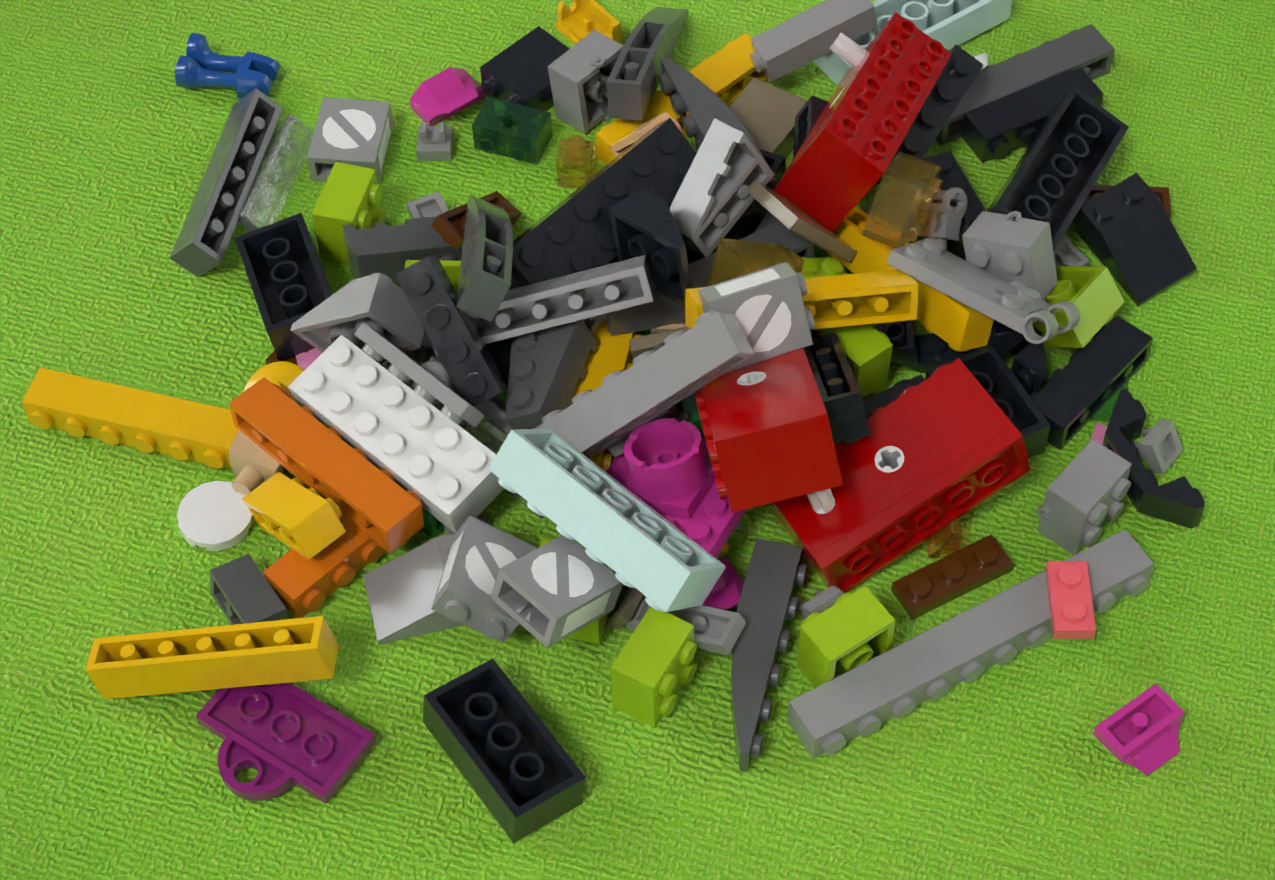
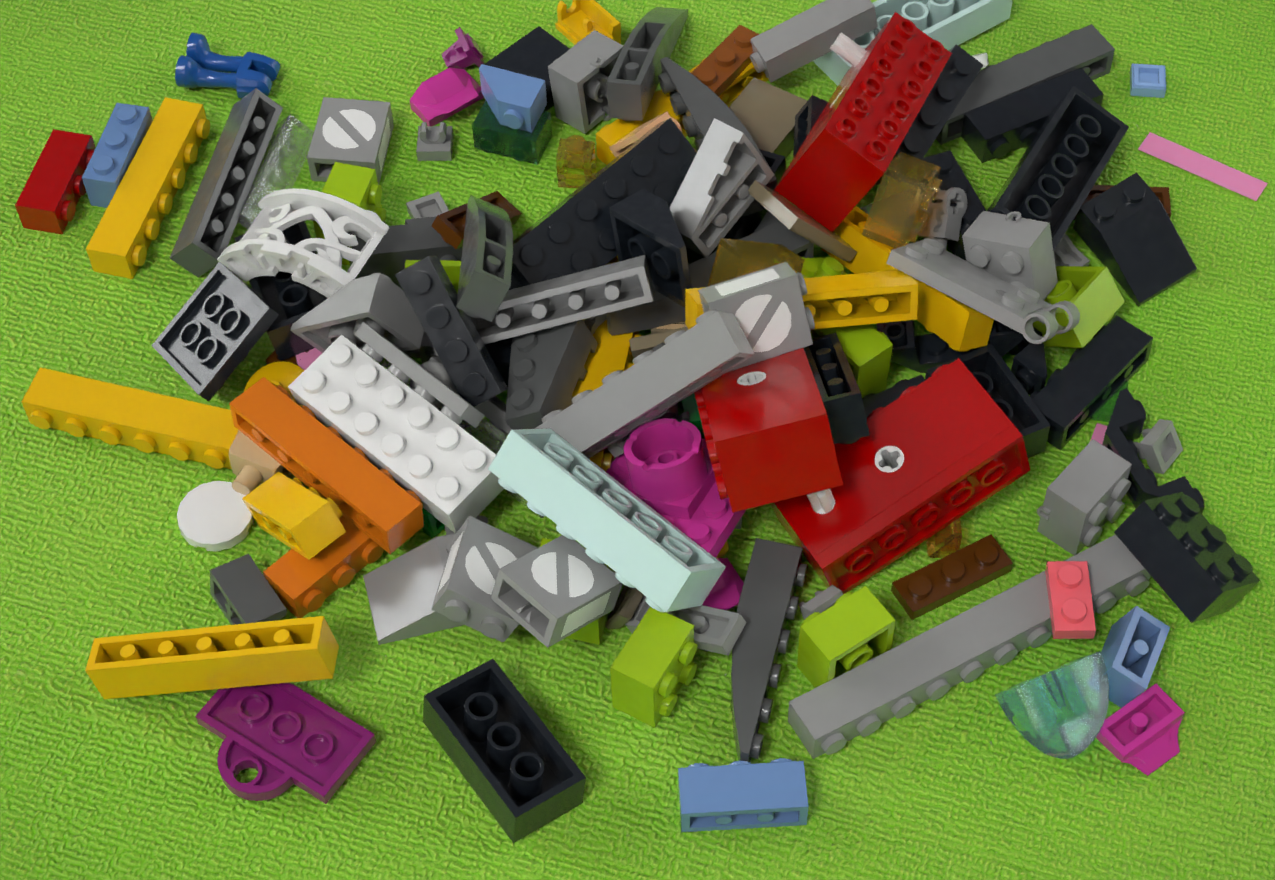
(55, 182): none -> red brick
(115, 152): none -> medium blue brick
(148, 188): none -> yellow brick
(214, 331): none -> plate
(265, 249): none -> white fence
(463, 52): none -> magenta brick
(513, 97): none -> medium blue slope
(726, 61): none -> dark orange plate
(742, 795): none -> medium blue brick
(1061, 707): none -> clear light blue brick
(1132, 654): none -> medium blue brick
(1147, 80): none -> light blue tile
(1187, 556): none -> black brick
(1203, 166): none -> bright pink sticker

